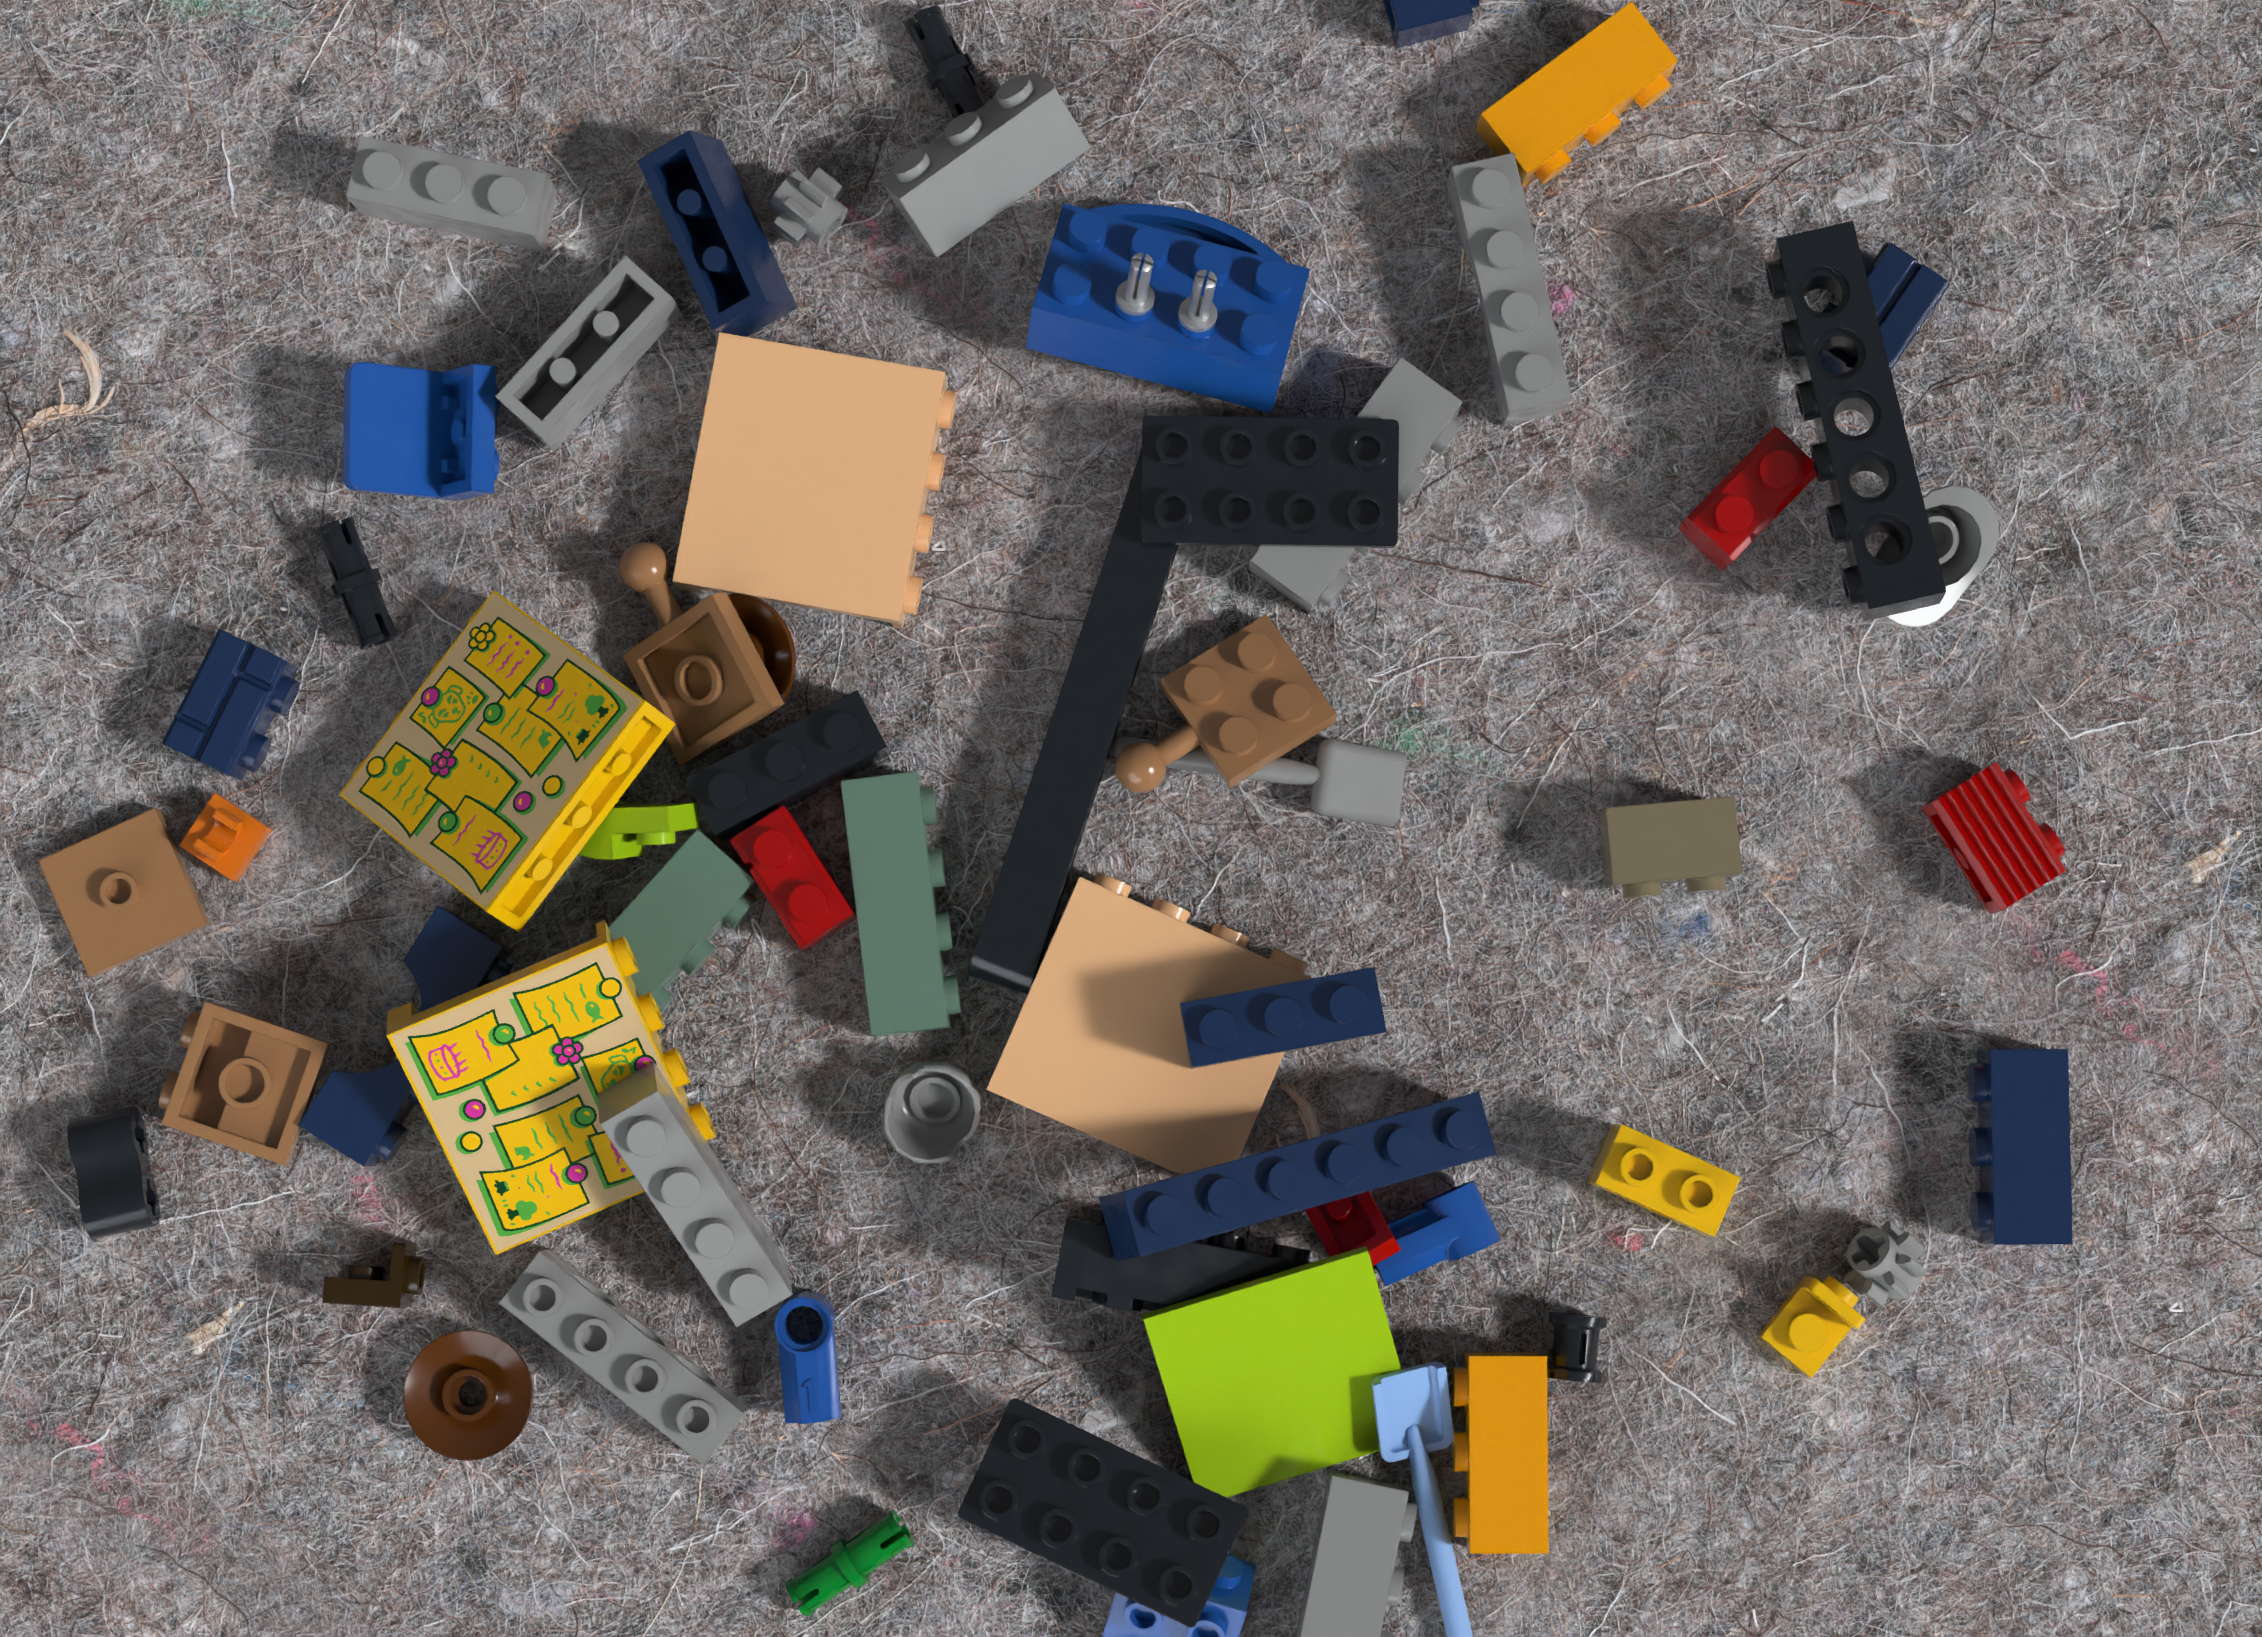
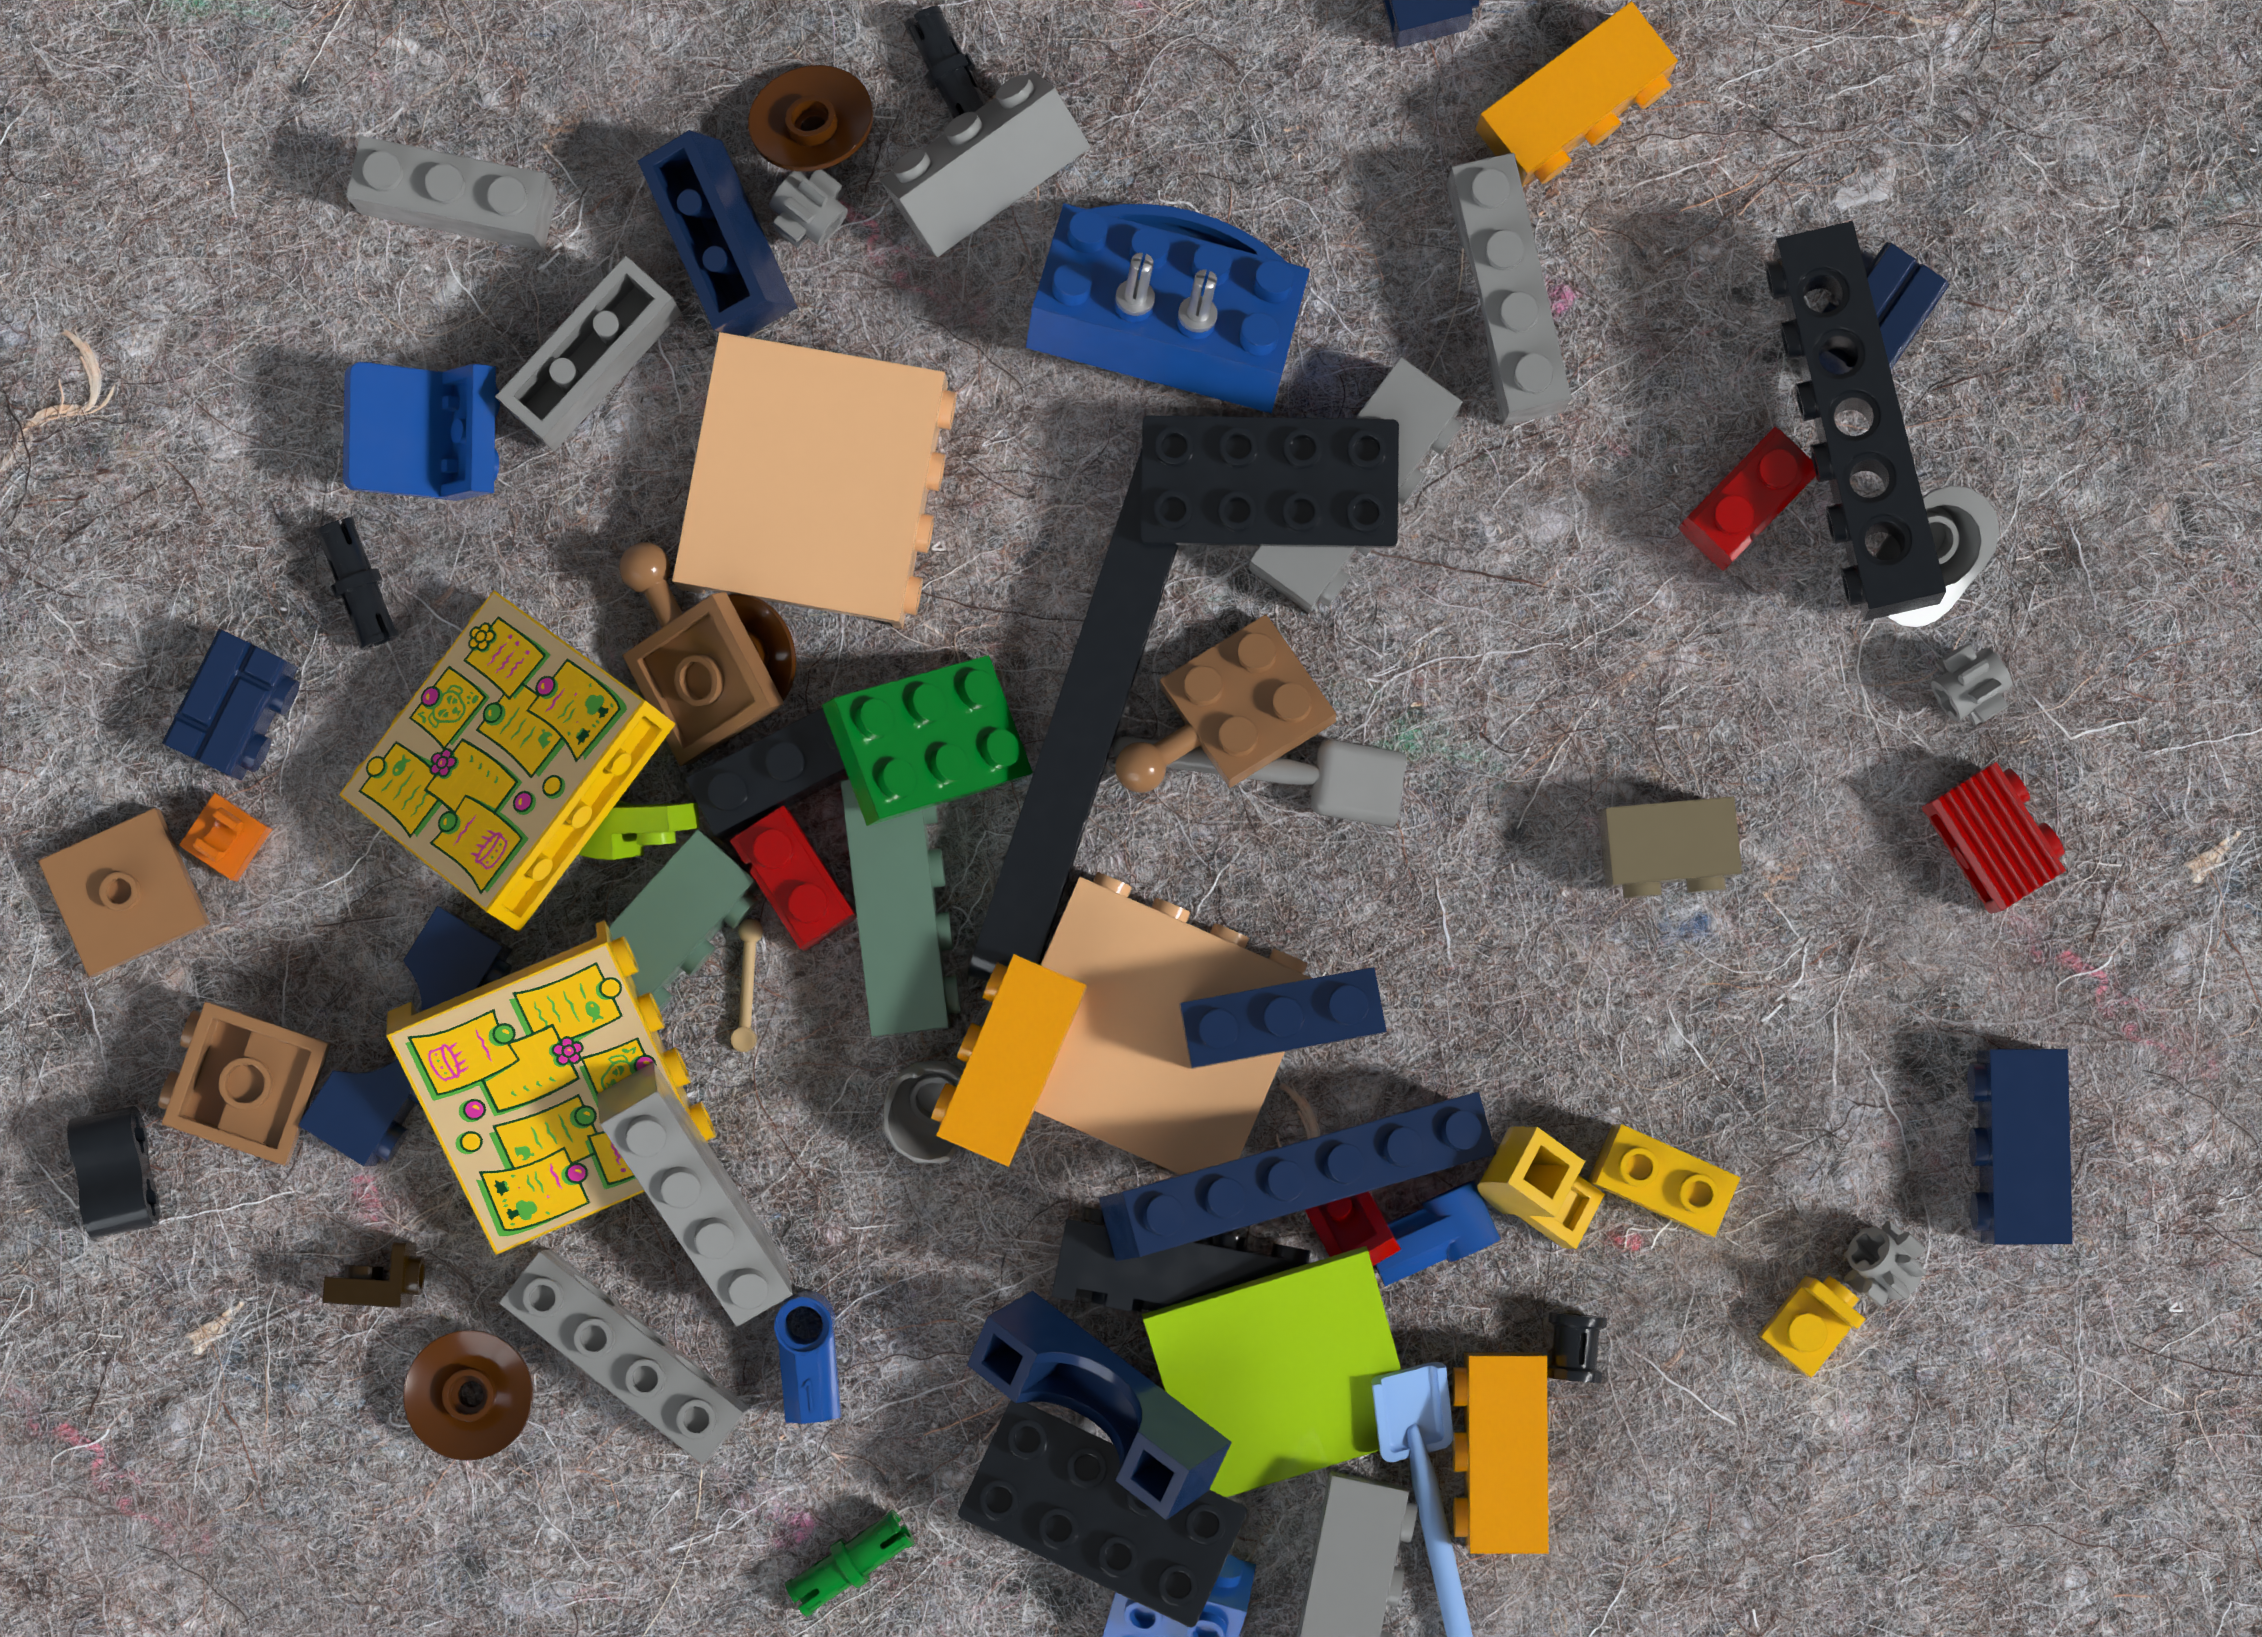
(745, 1038): none -> tan hinge
(805, 101): none -> reddish brown dish
(927, 739): none -> green plate
(1008, 1059): none -> light orange brick
(1045, 1357): none -> dark blue arch
(1541, 1185): none -> yellow brick
(1971, 684): none -> light grey gear

